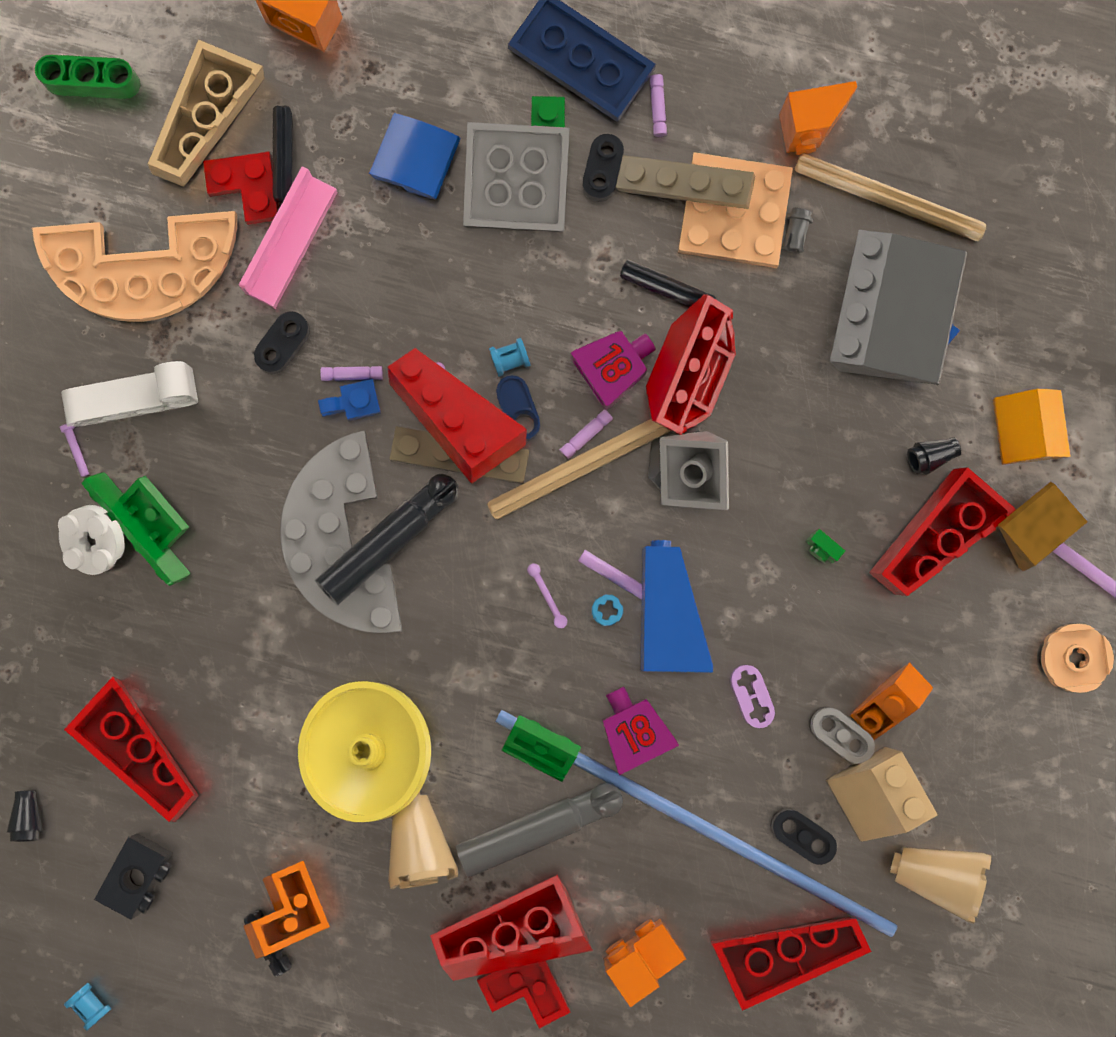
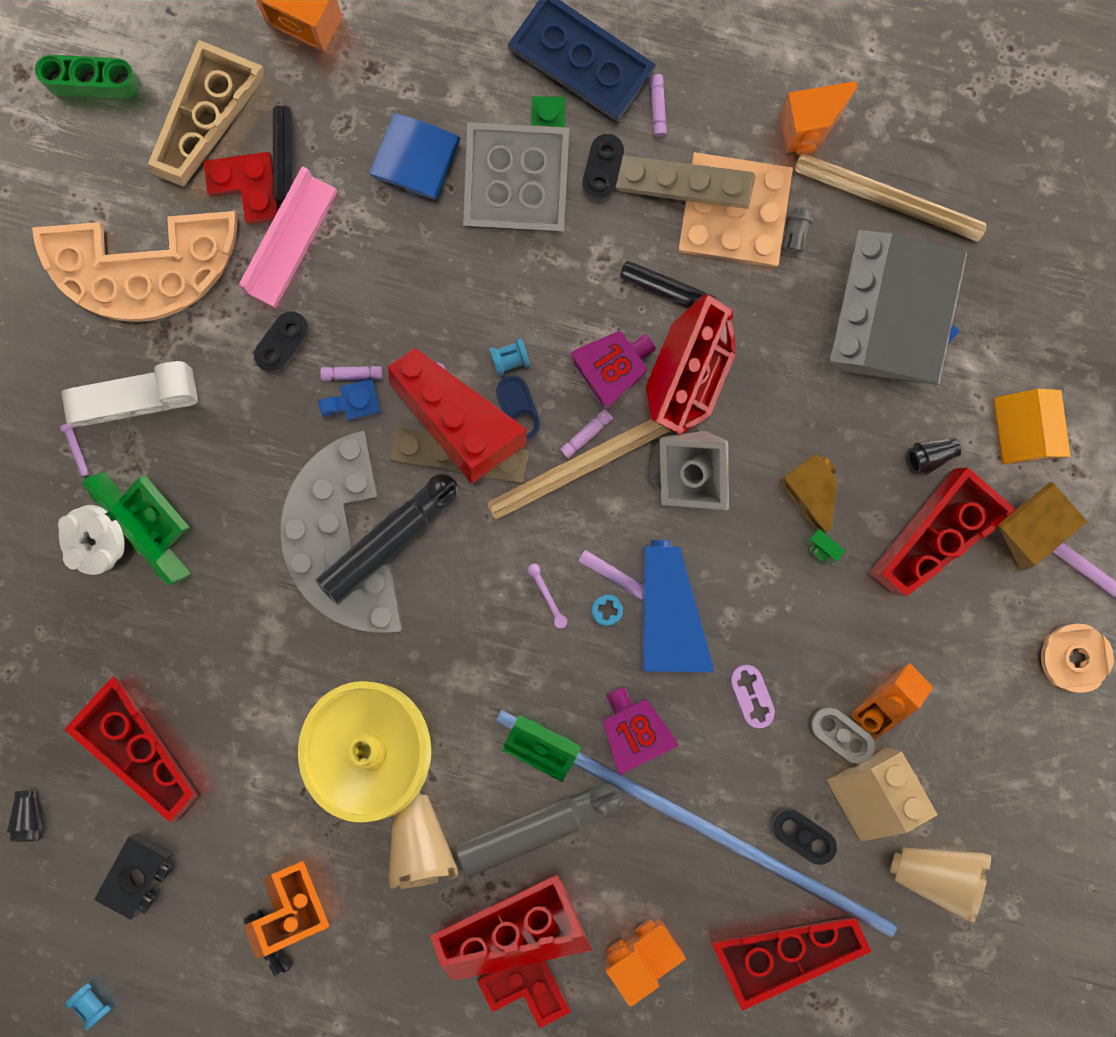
(814, 490): none -> pearl gold slope

